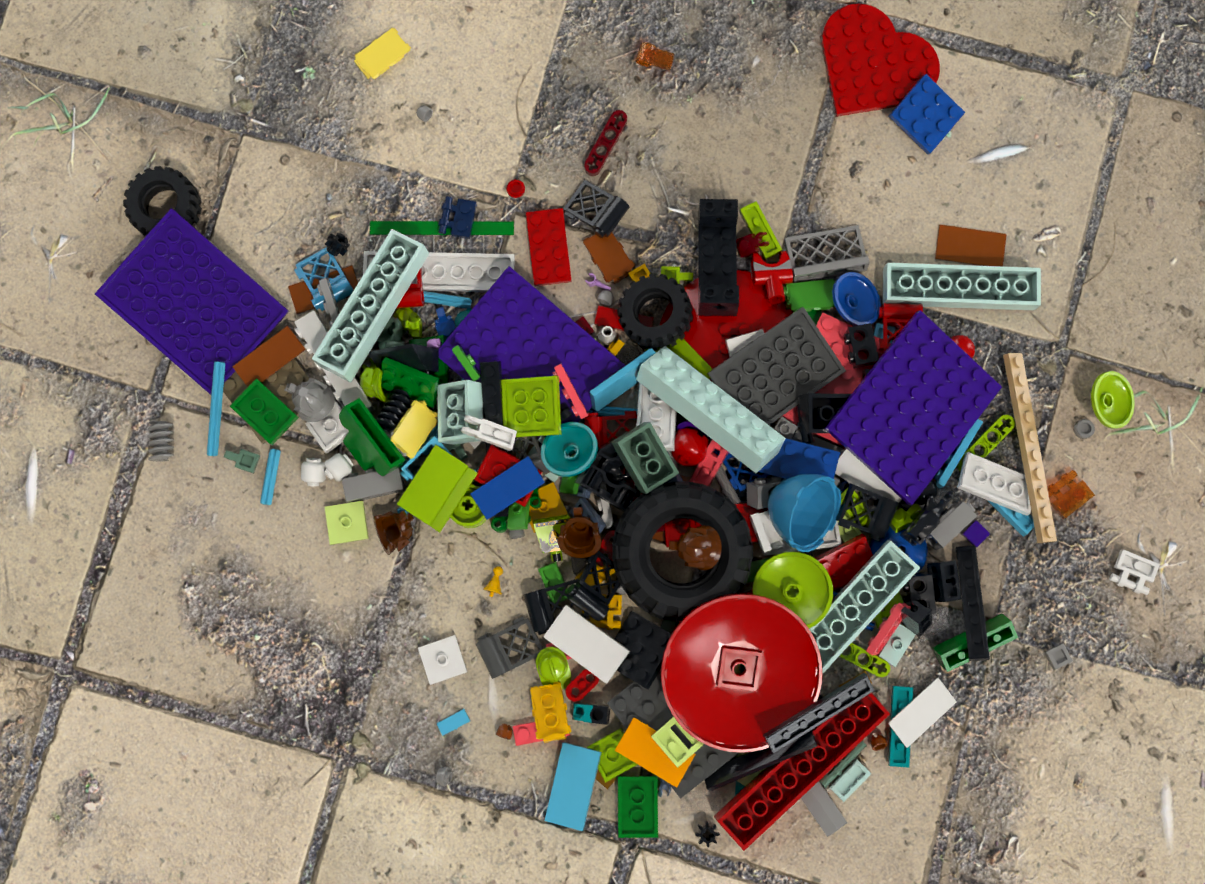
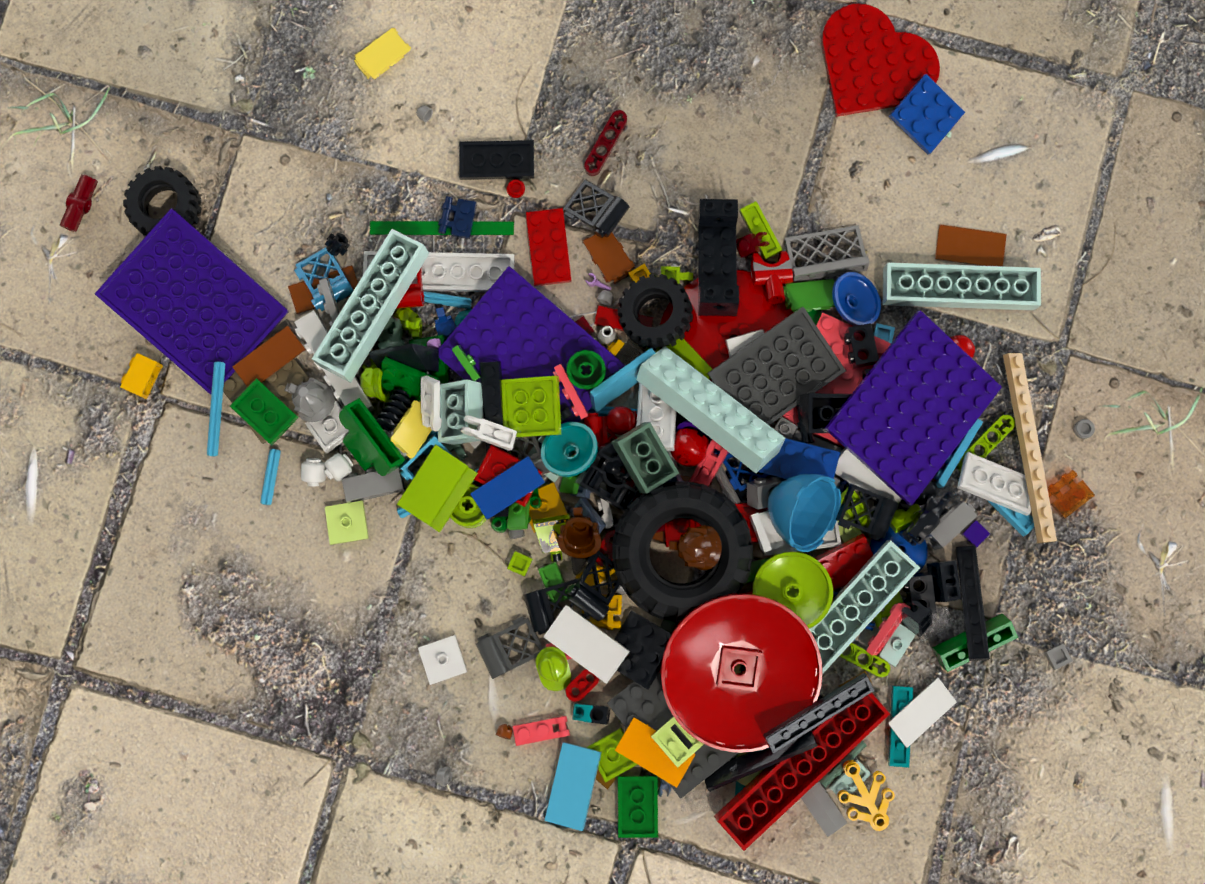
(78, 203): none -> dark red piece
(141, 375): none -> yellow brick
(160, 441): light grey piece -> none
(244, 460): sand green plate -> none
(393, 530): reddish brown helmet -> none
(430, 403): none -> white hinge
(453, 722): medium azure window -> none
(494, 584): yellow piece -> none
(496, 160): none -> black plate
(519, 564): none -> lime plate
(549, 712): yellow piece -> none
(597, 369): none -> green brick
(621, 420): none -> red hair
(649, 55): clear orange piece -> none
(711, 837): black gear -> none
(868, 798): none -> yellow plant
(878, 743): dark orange hinge -> none
(895, 315): red piece -> none
(1112, 399): lime dish -> none
(1136, 566): white plate -> none

